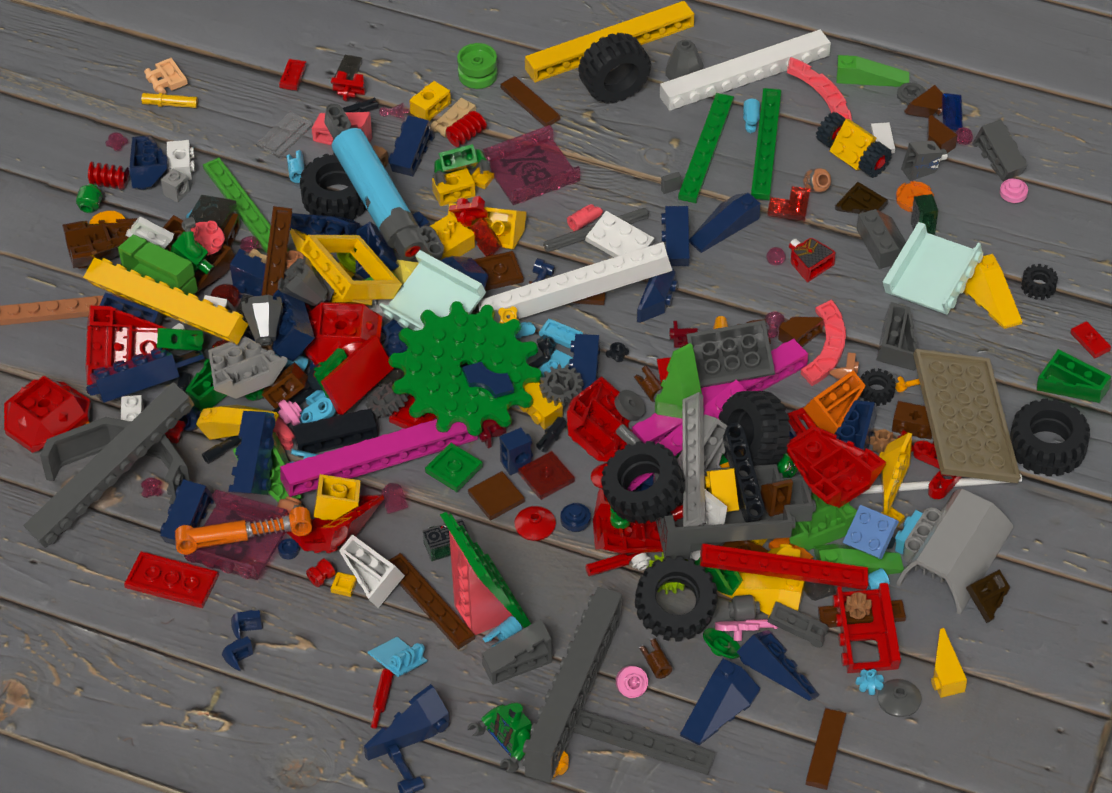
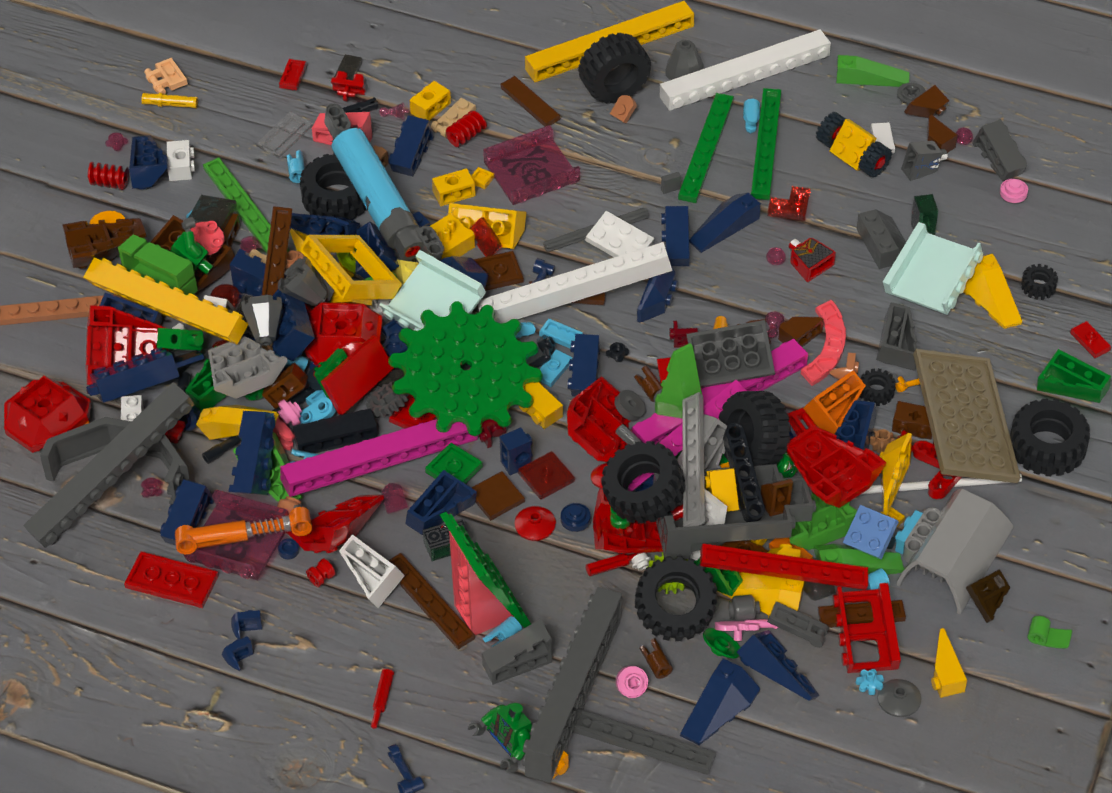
(89, 198): green head -> none
(151, 232): white plate -> none
(175, 185): light grey brick -> none
(335, 496): yellow slope -> none
(344, 584): yellow tile -> none
(399, 656): medium azure hinge -> none
(417, 723): dark blue wedge -> none
(442, 496): none -> dark blue wedge
(457, 160): green torso -> none
(468, 212): red hips -> none
(477, 65): bright green wheel -> none
(496, 383): dark blue tile -> none
(509, 311): yellow plate -> none
(551, 434): black axle -> none
(554, 382): dark grey gear -> none
(584, 217): coral hinge -> none
(624, 108): none -> nougat plate
(817, 180): nougat head -> none
(826, 749): reddish brown tile -> none
(829, 92): coral tile -> none
(858, 605): medium nougat gear -> none
(860, 200): dark brown wing -> none
(906, 193): orange tile -> none
(952, 111): clear blue plate -> none
(1042, 634): none -> bright green panel

